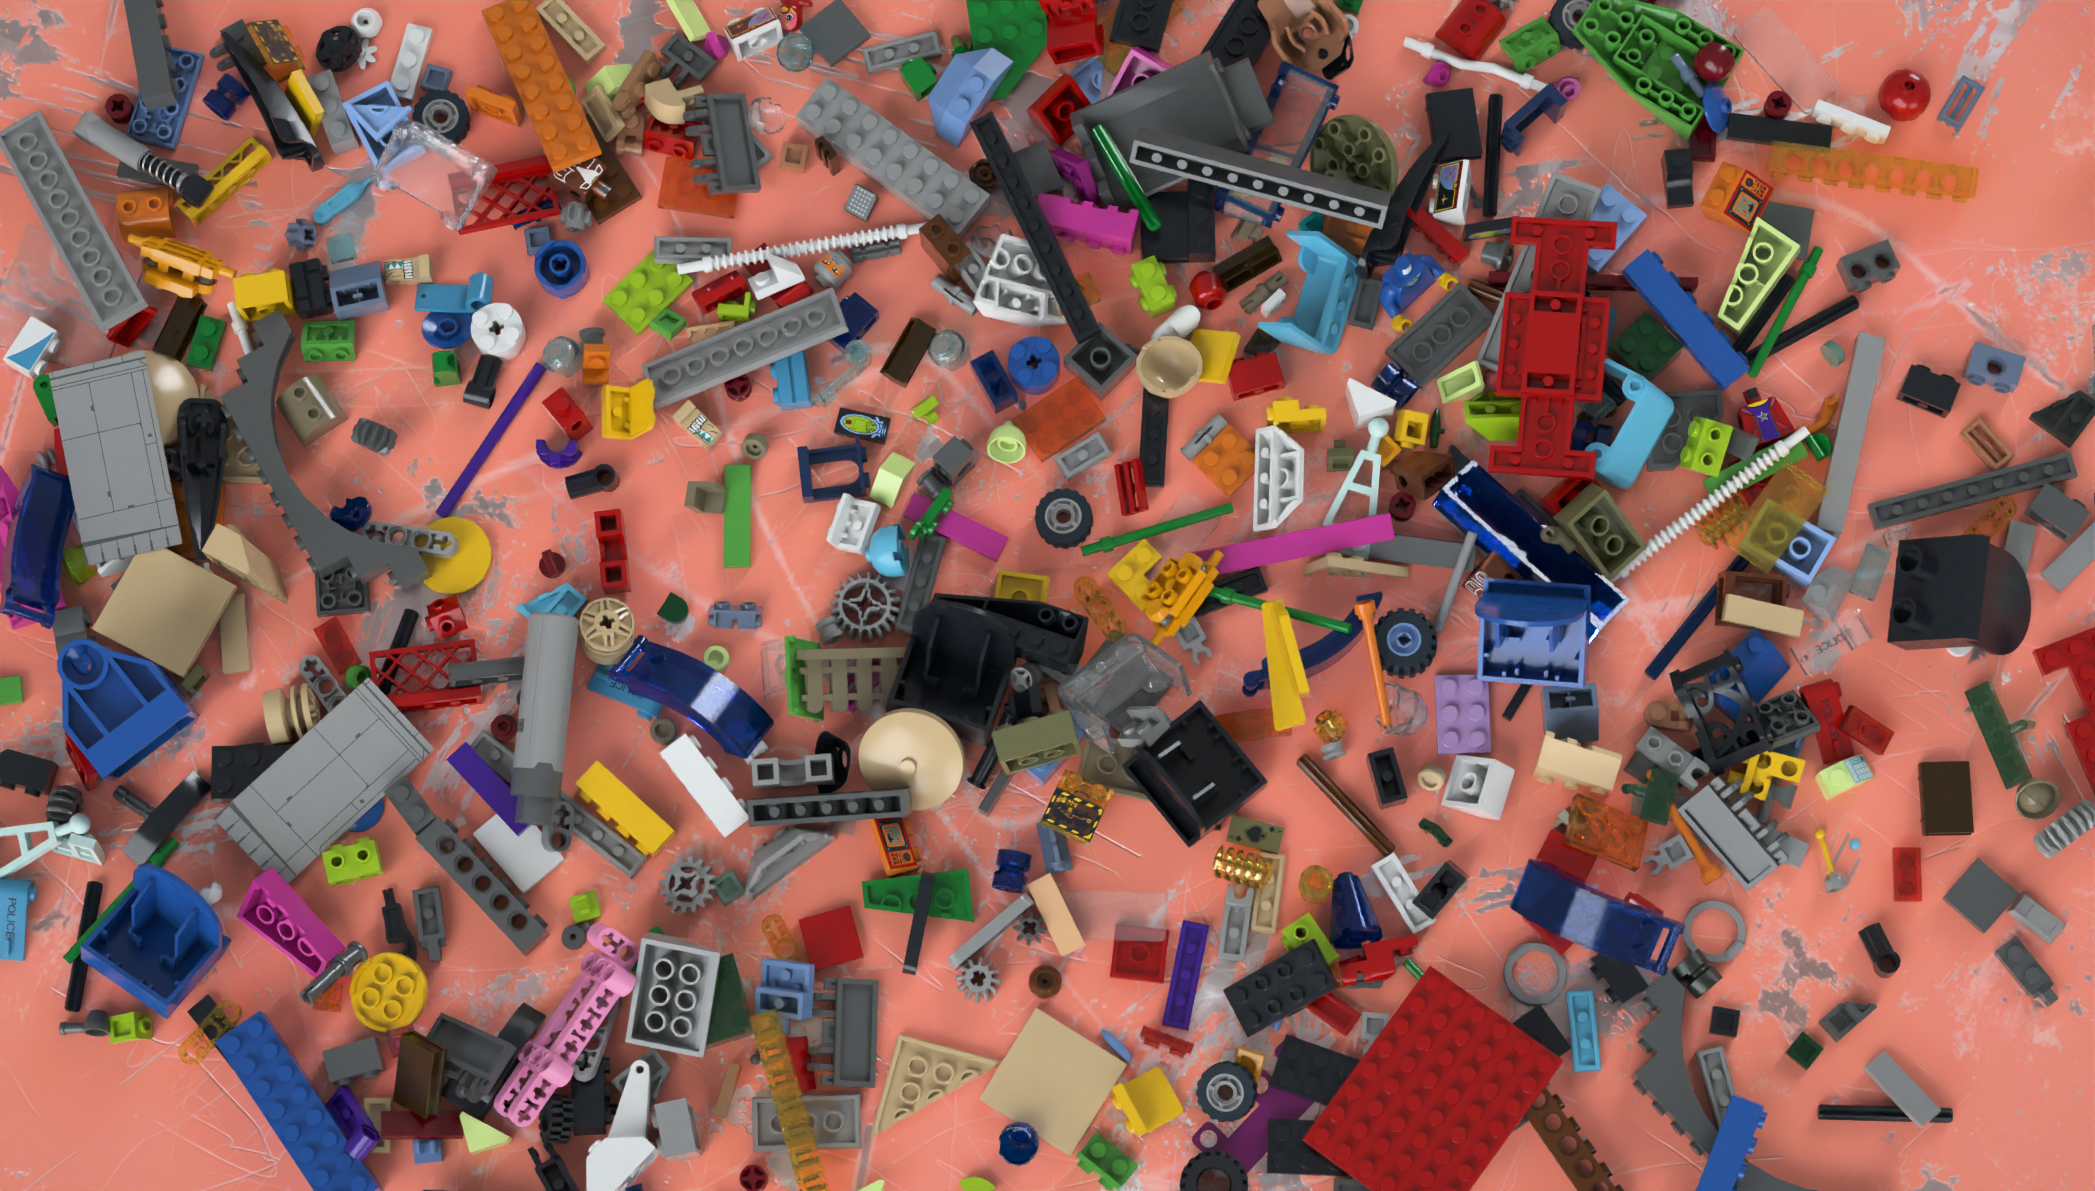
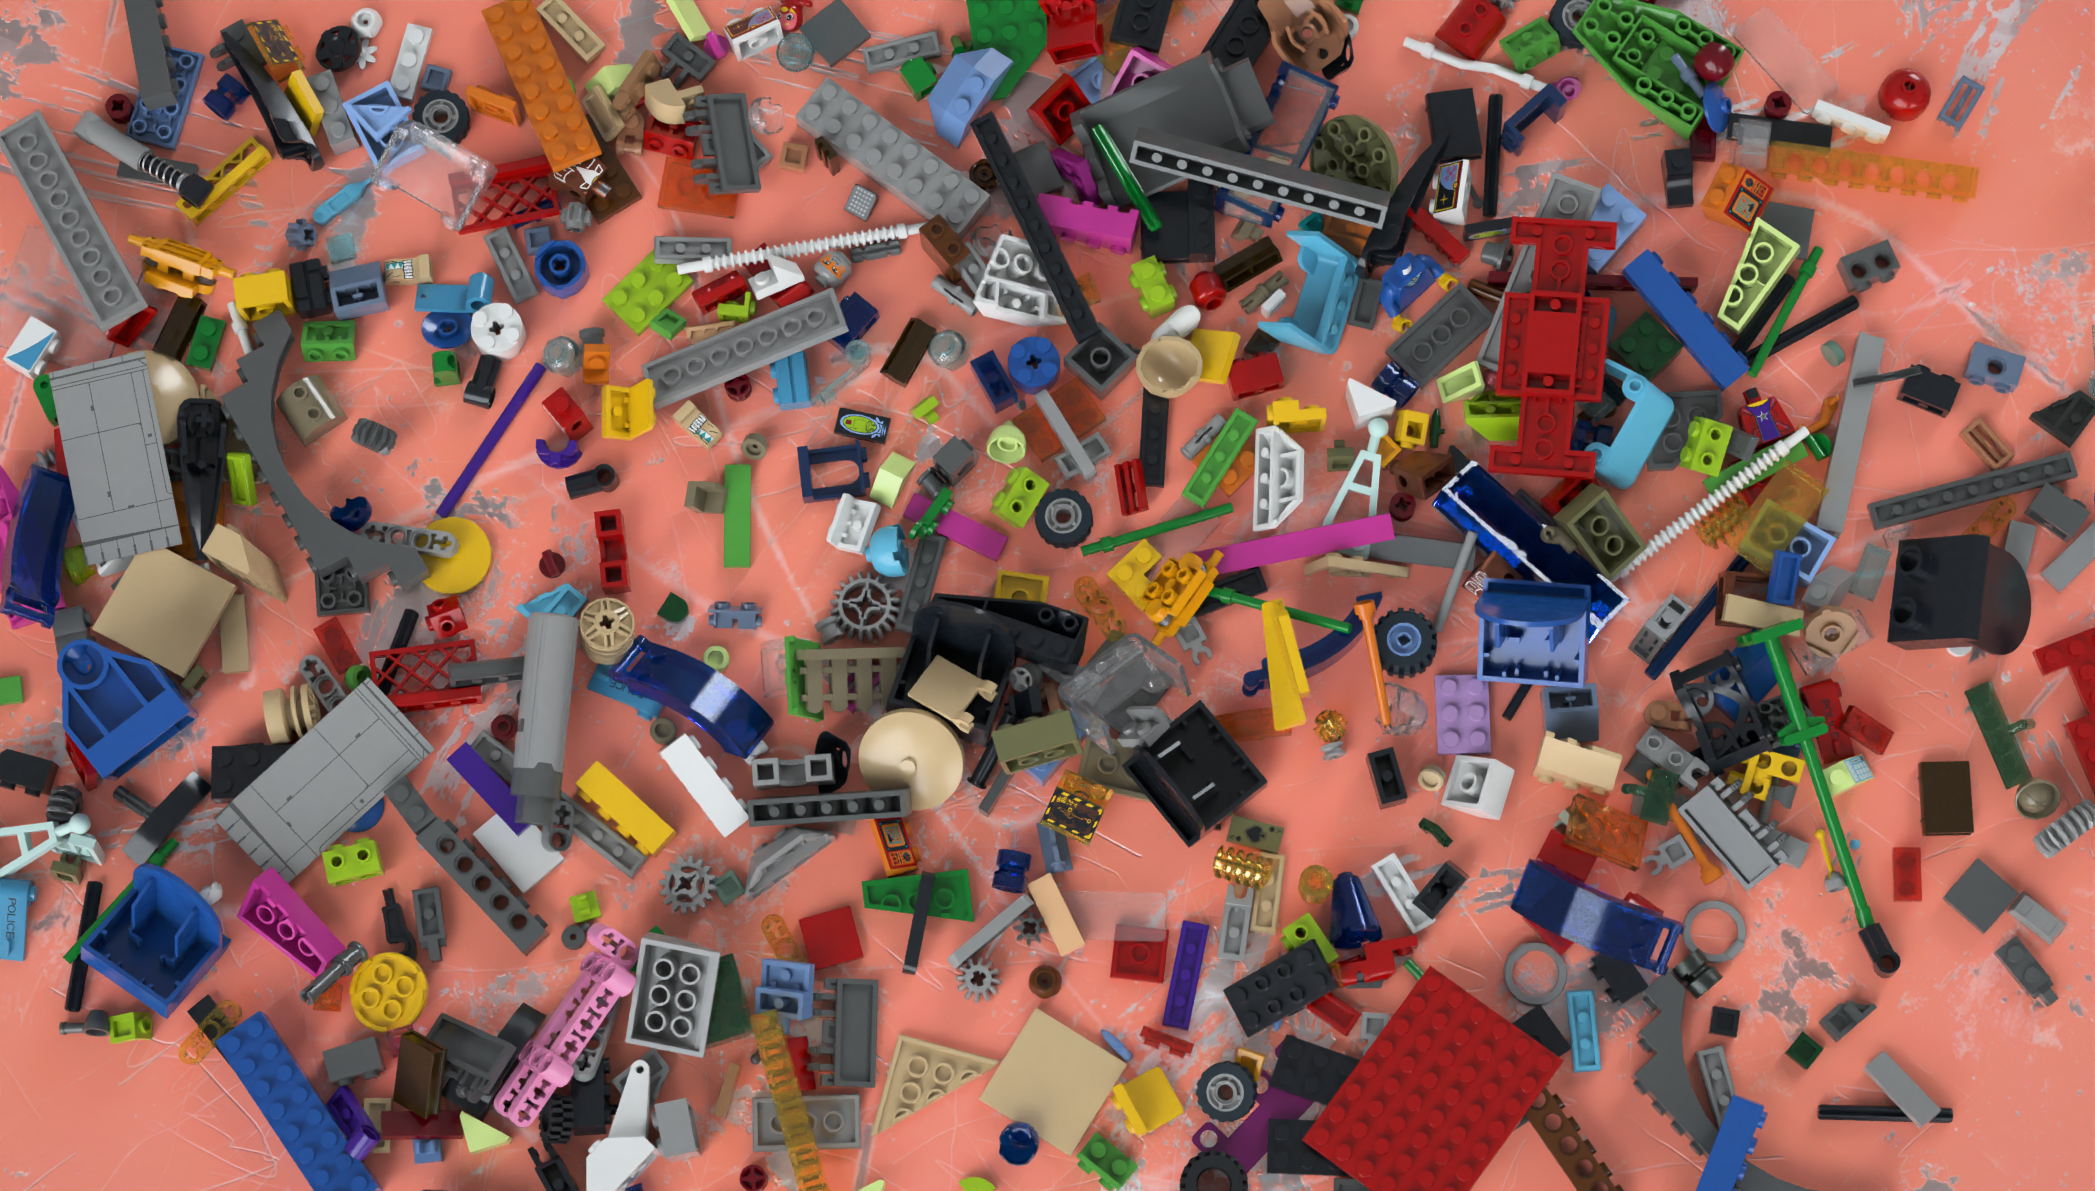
(67, 872): none -> olive tile
(146, 213): orange brick -> none
(241, 478): none -> lime tile
(511, 265): none -> light grey tile
(950, 691): none -> tan flag
(1018, 496): none -> lime brick
(1065, 434): none -> light grey beam
(1220, 457): none -> bright green tile
(1345, 805): reddish brown axle -> none
(1437, 75): dark pink plate -> none
(1659, 628): none -> dark grey bracket
(1751, 144): none -> clear brick
(1783, 577): none -> blue tile
(1801, 731): none -> green piece
(1826, 618): none -> medium nougat plate
(1885, 377): none -> dark grey piece

